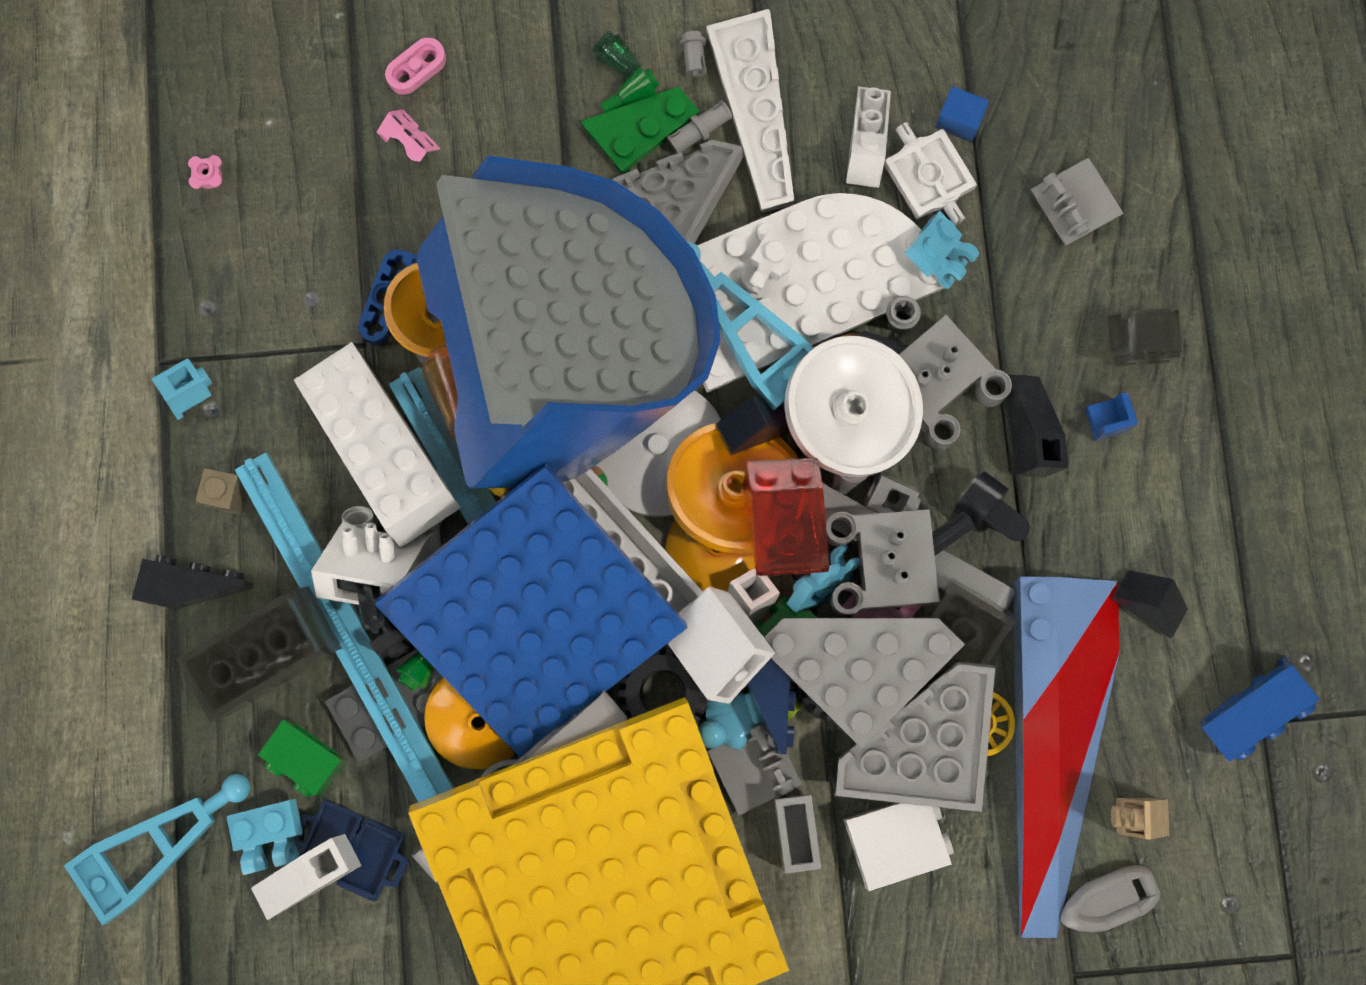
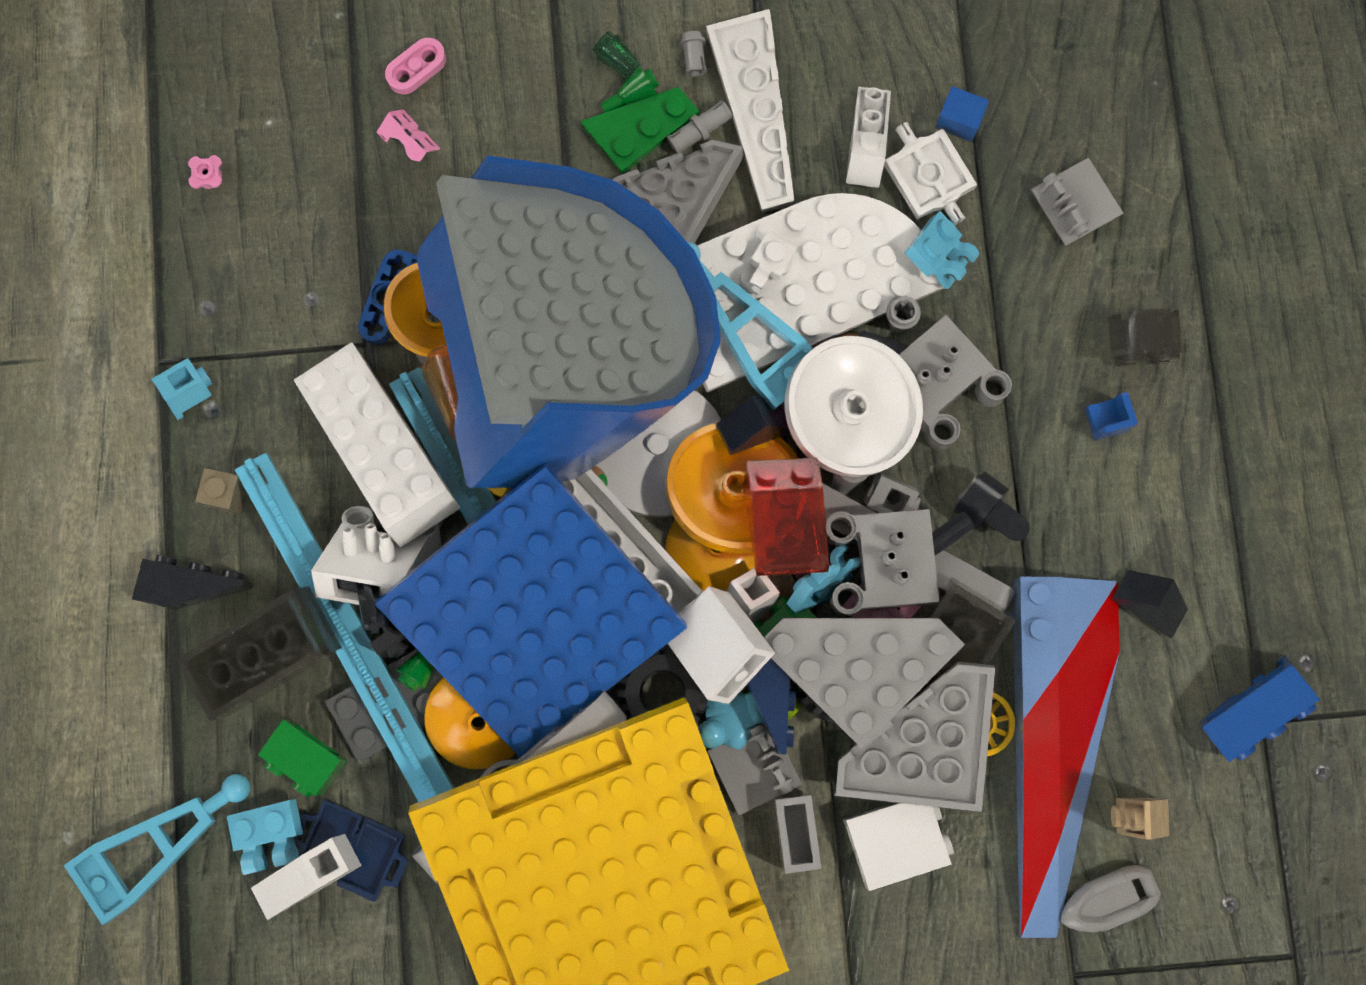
(1036, 430): black slope -> none

